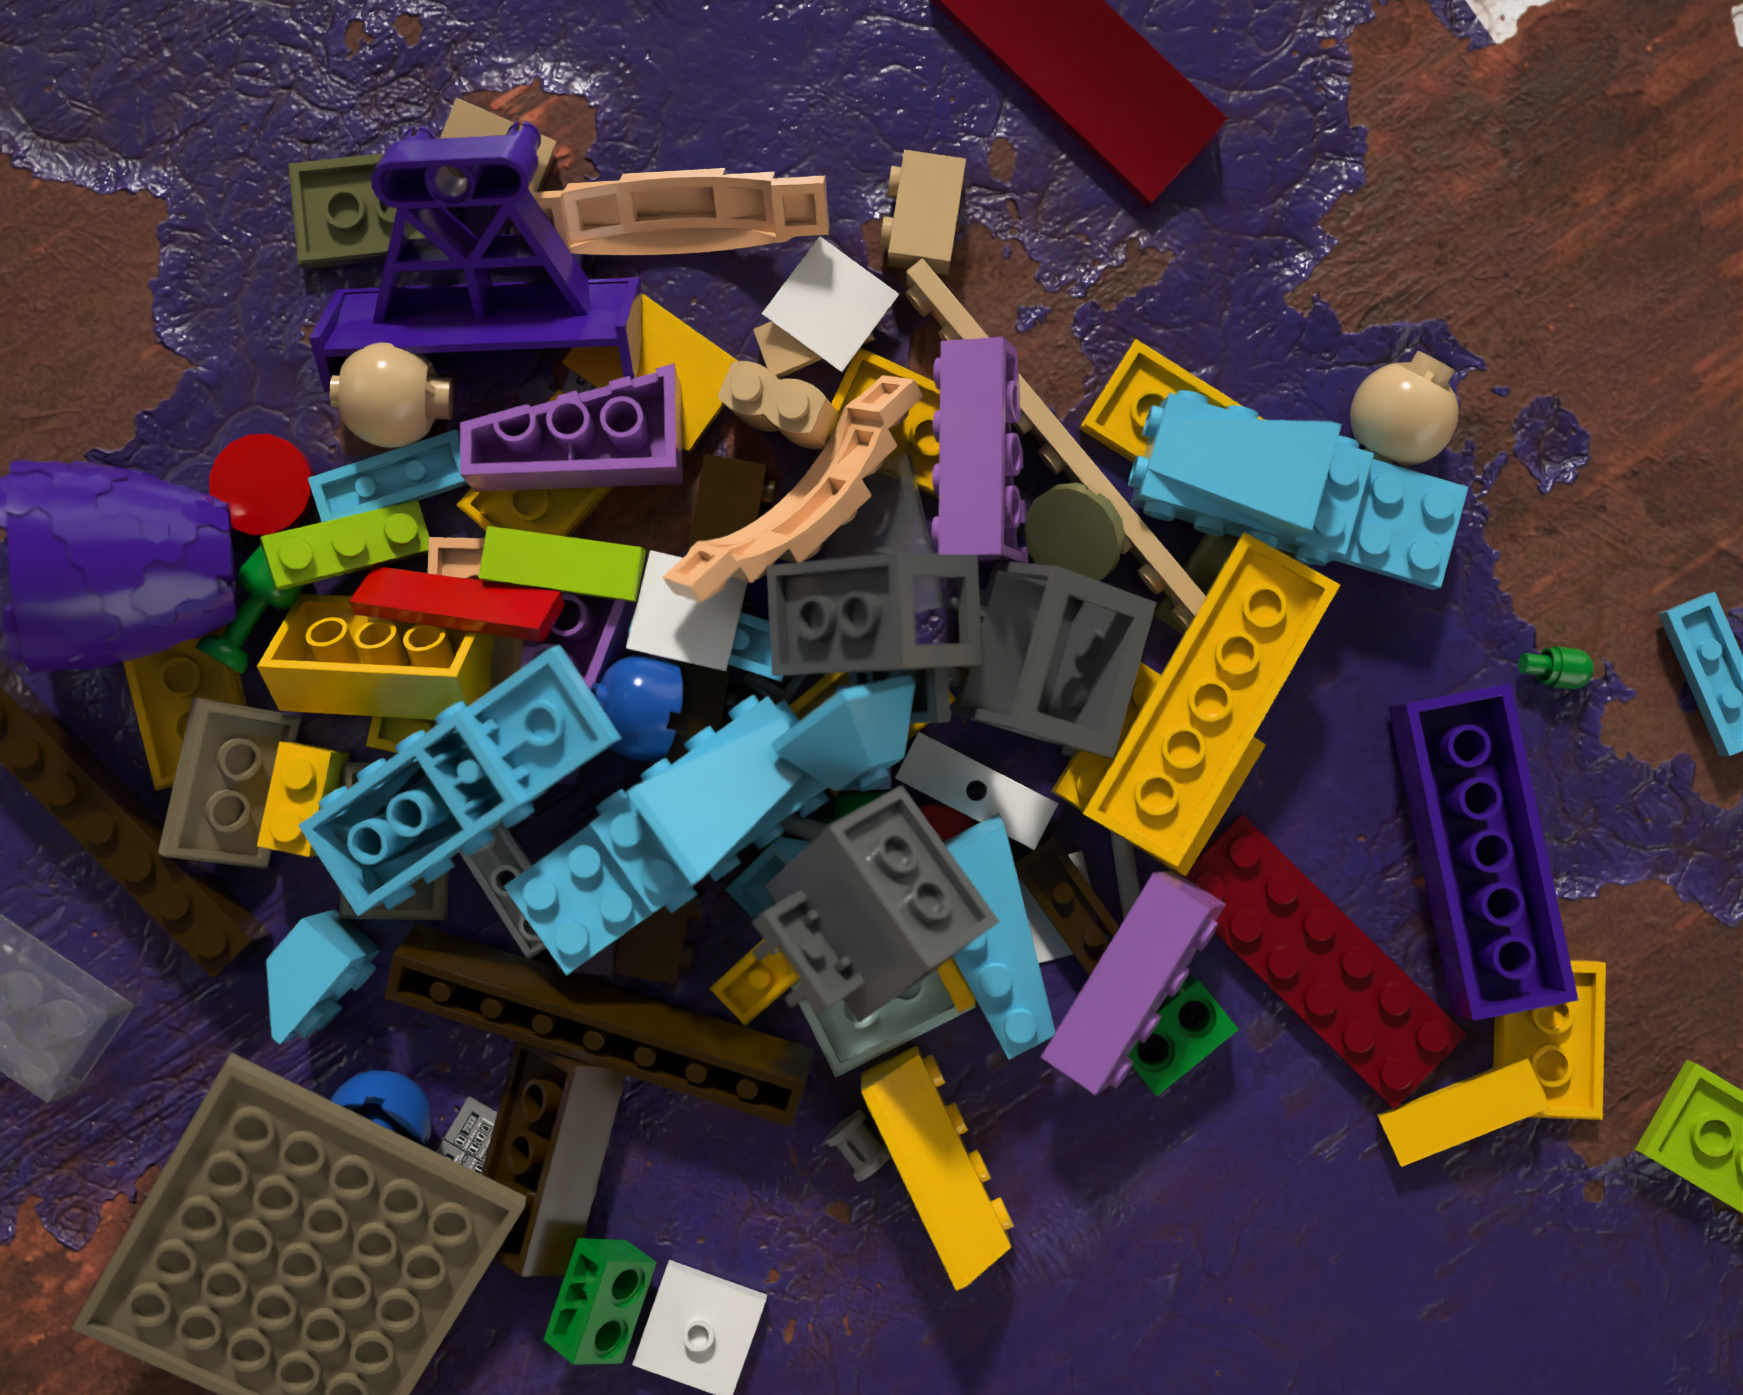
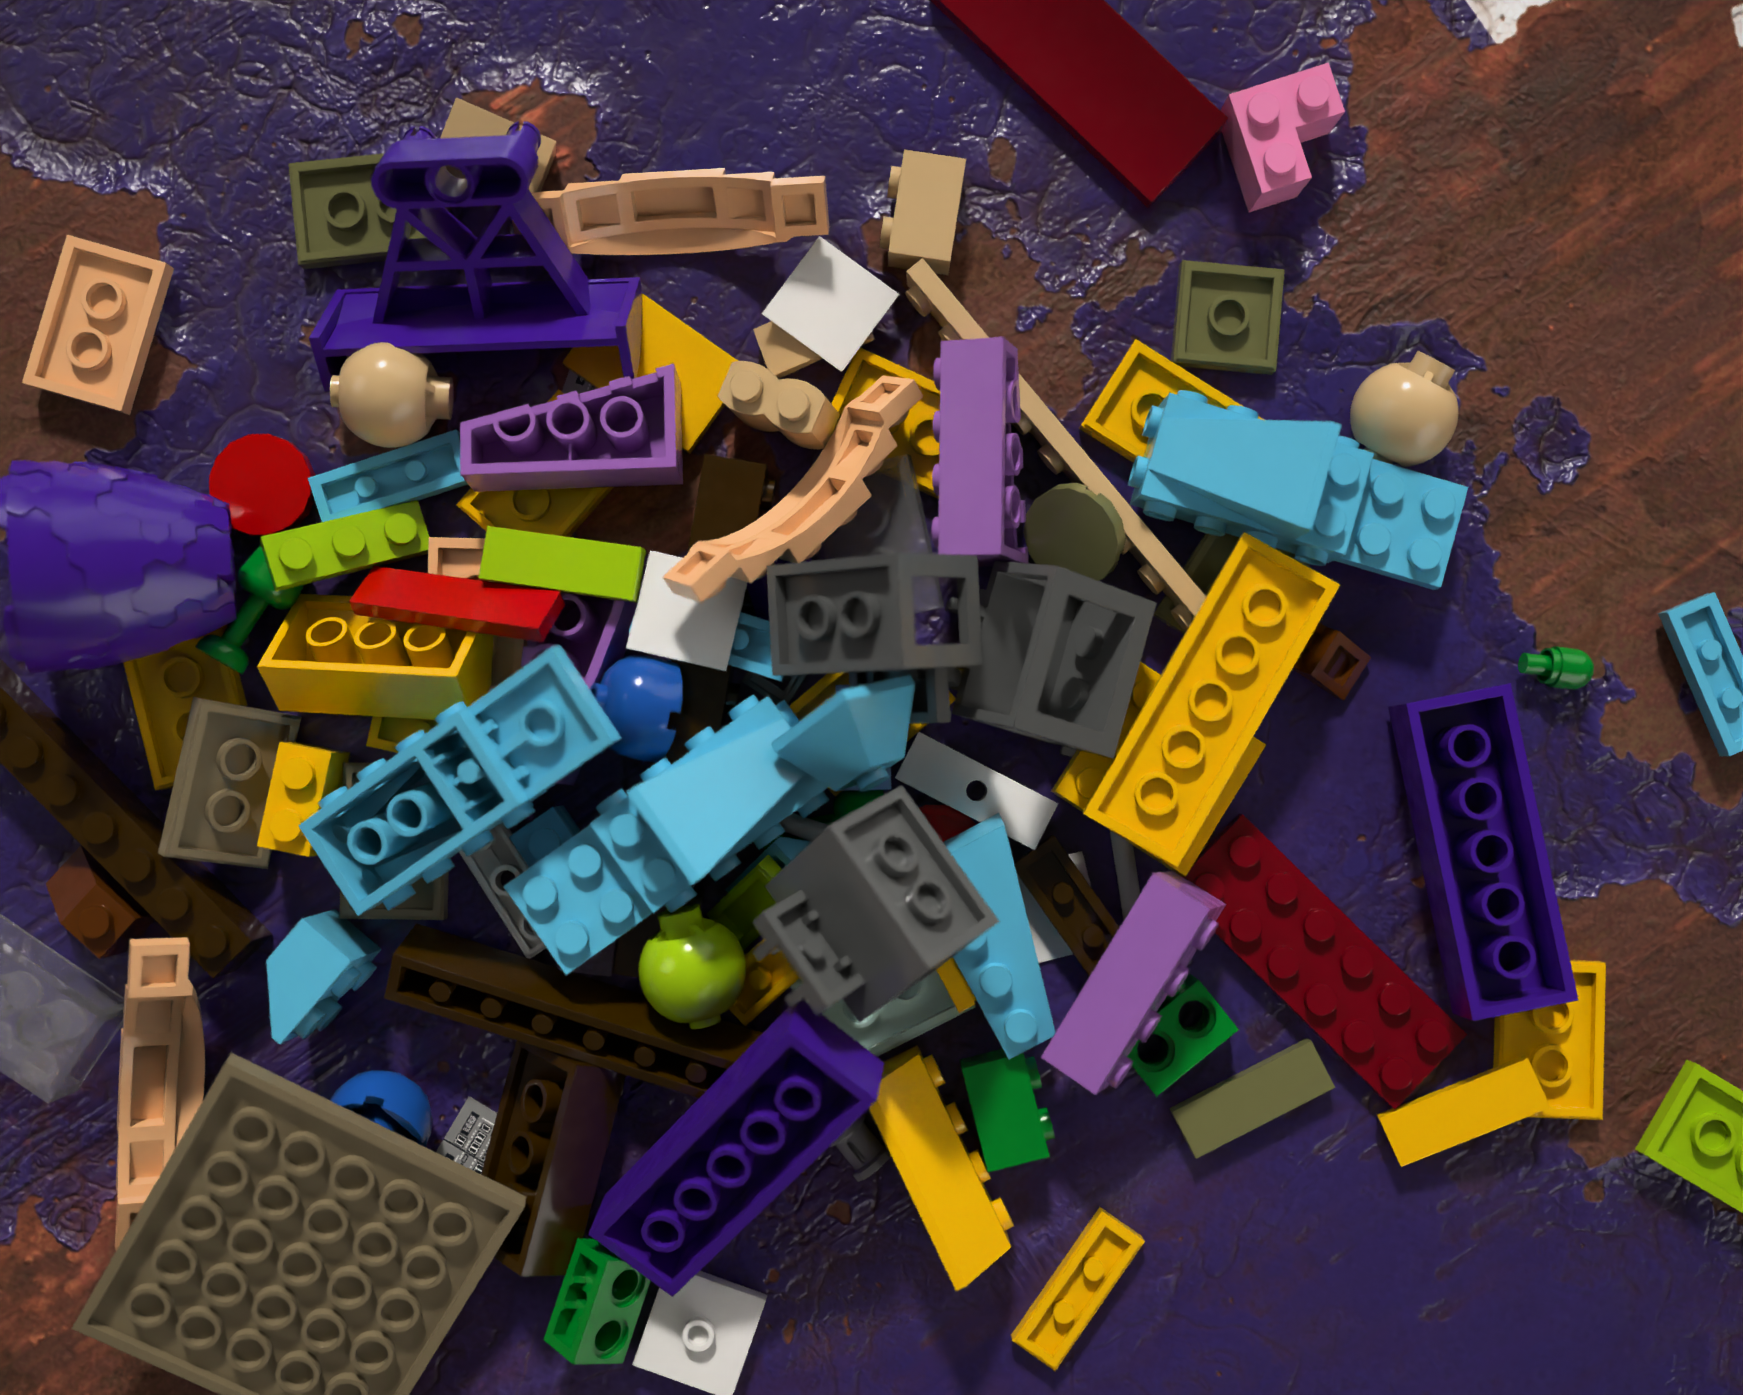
(96, 906): none -> reddish brown slope
(98, 324): none -> light nougat plate
(157, 1069): none -> light nougat piece
(544, 834): none -> dark azure brick
(692, 968): none -> lime brick
(738, 1147): none -> dark purple brick
(747, 902): none -> lime tile
(1005, 1108): none -> green brick
(1077, 1288): none -> yellow tile
(1227, 317): none -> olive tile
(1252, 1098): none -> olive tile
(1268, 130): none -> bright pink brick
(1331, 661): none -> reddish brown slope

